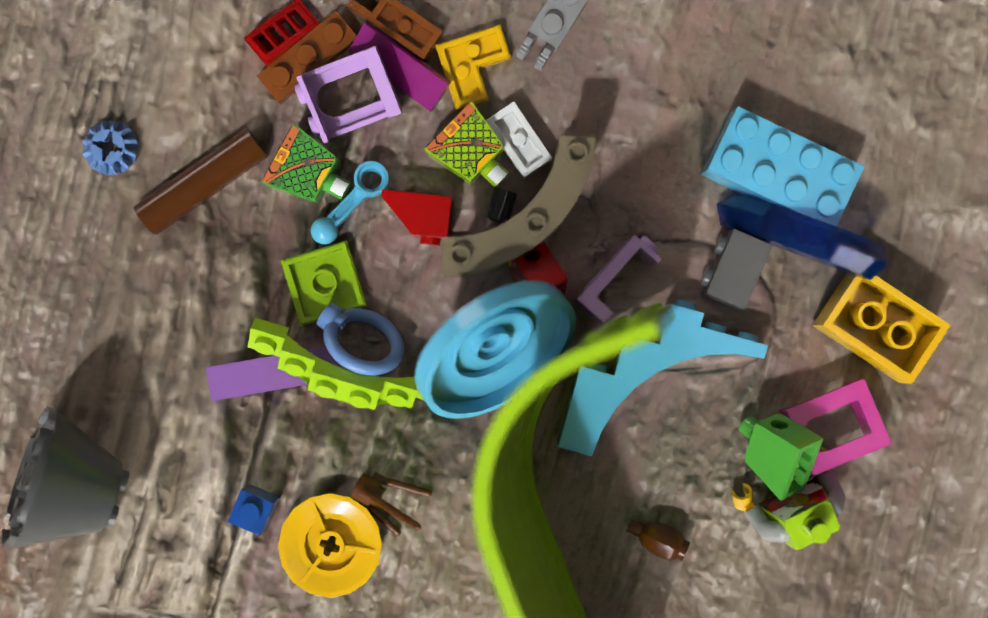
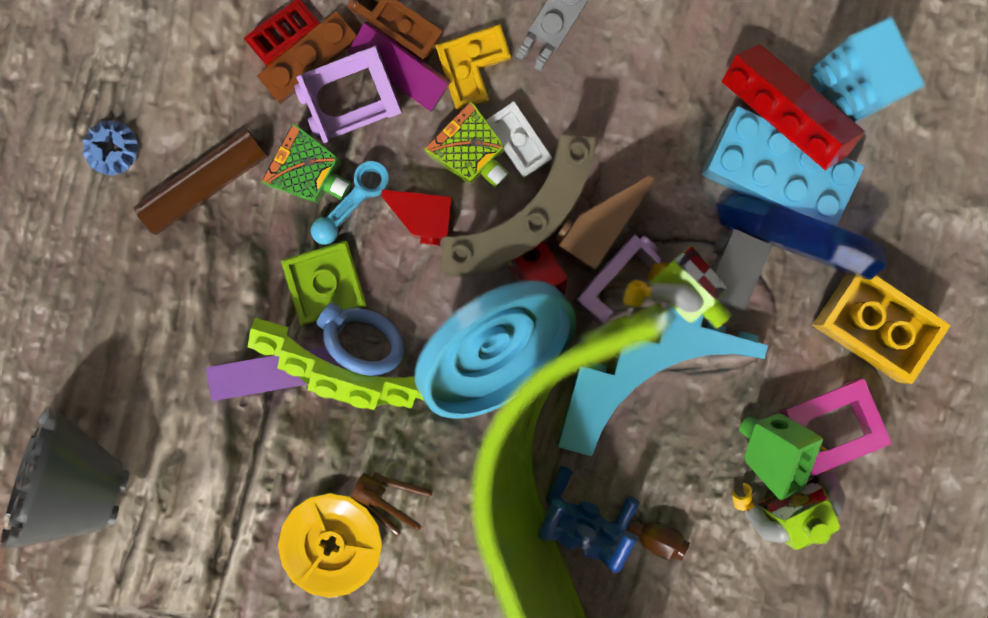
(254, 509): blue brick -> none
(501, 205): black hinge -> none
(585, 527): none -> blue plate
(595, 230): none -> medium nougat slope
(686, 285): none -> torso
(792, 106): none -> red brick
(867, 72): none -> medium azure brick

